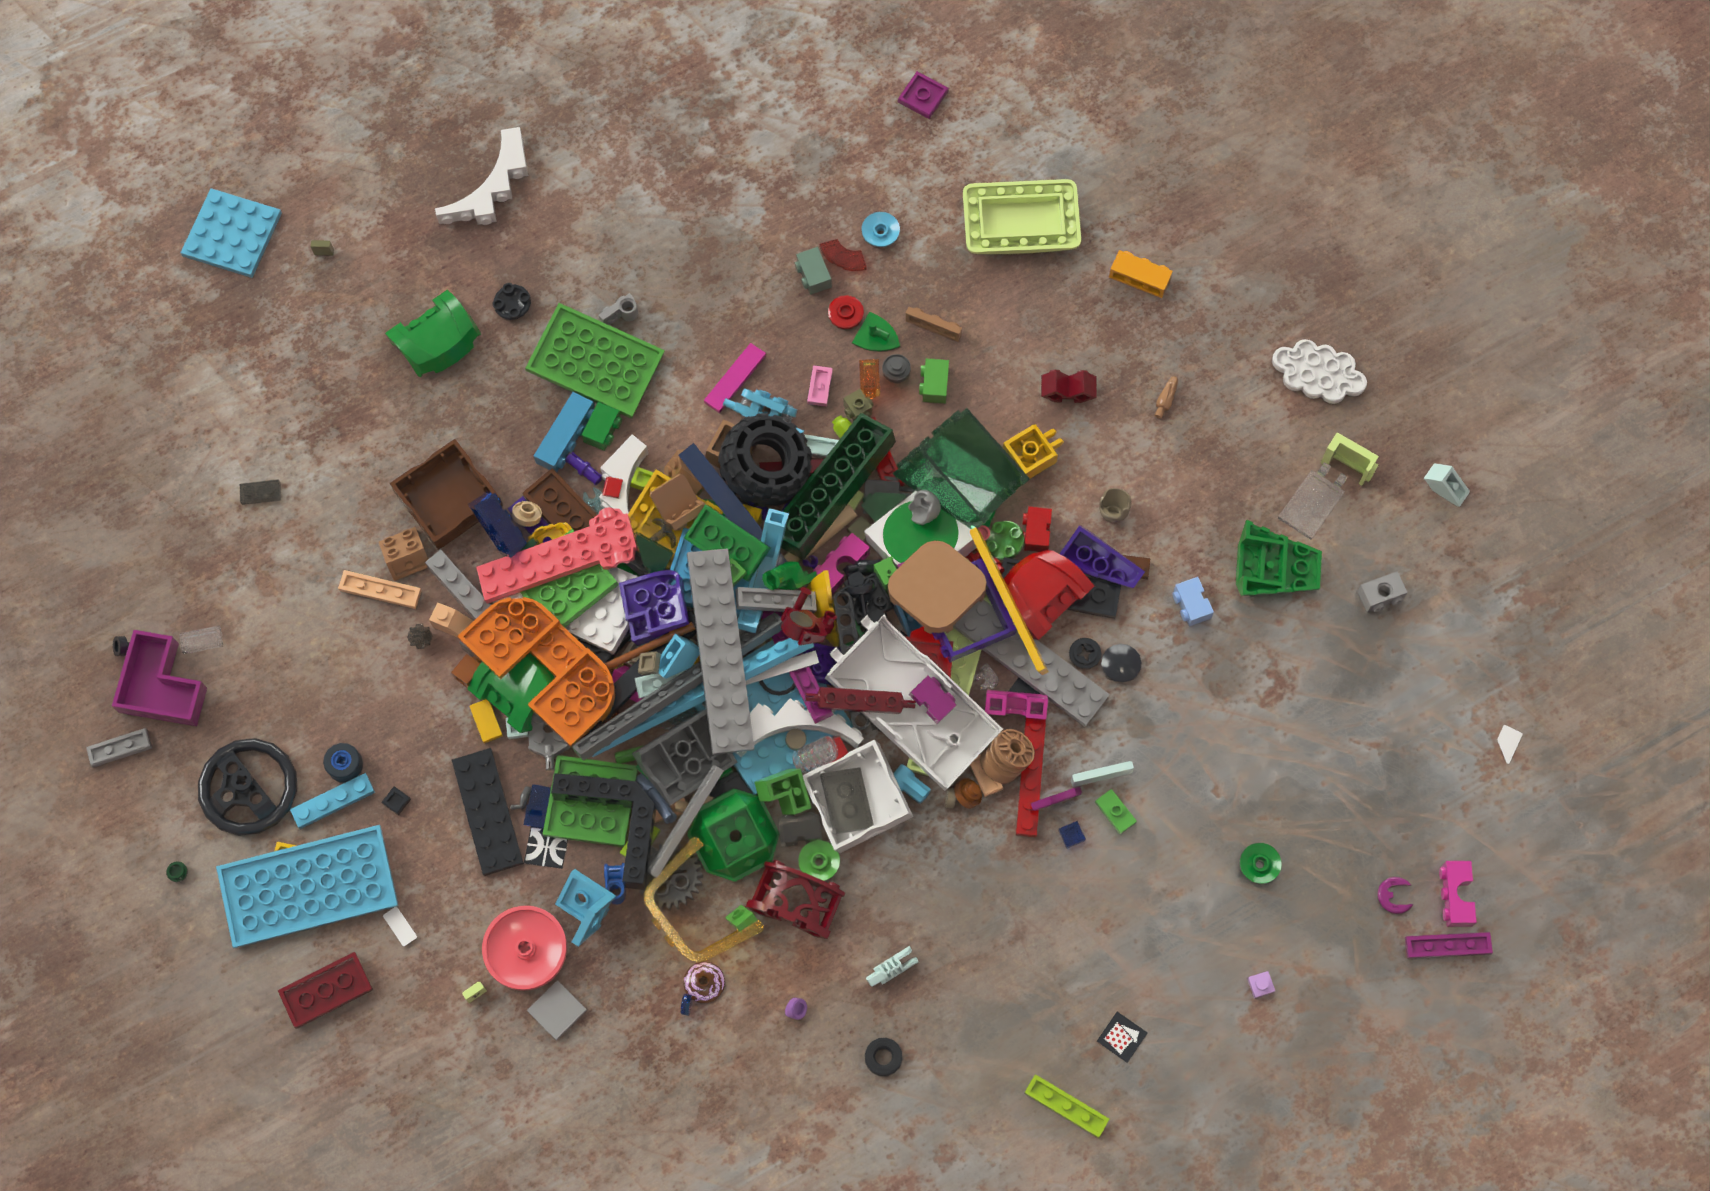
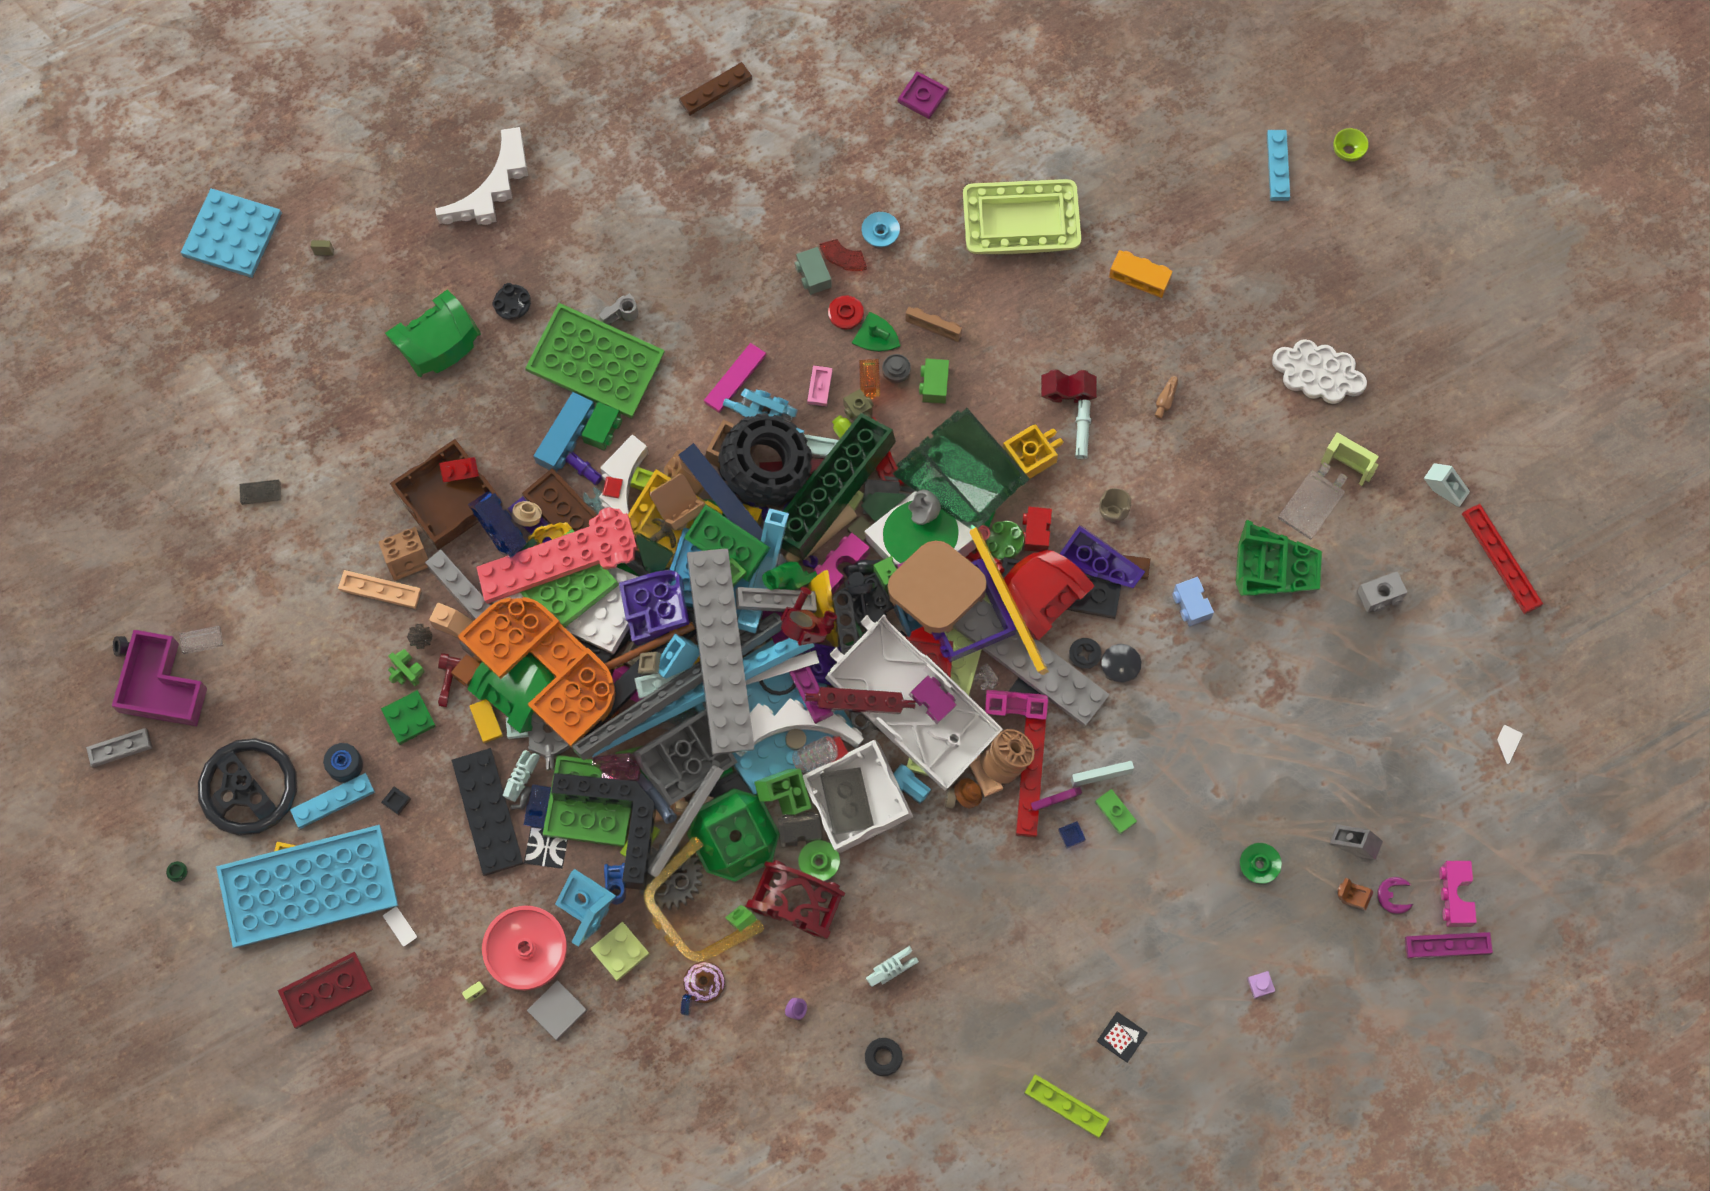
(400, 661): none -> bright green hips
(408, 717): none -> green plate
(446, 663): none -> dark red brick
(459, 469): none -> red plate
(520, 775): none -> light aqua hinge
(618, 766): none -> clear pink bracket
(619, 951): none -> yellowish green plate
(715, 88): none -> reddish brown plate
(1083, 421): none -> light aqua pin
(1278, 165): none -> medium azure plate
(1352, 138): none -> lime piece
(1354, 894): none -> dark orange bracket
(1357, 841): none -> flat silver slope
(1502, 559): none -> red tile

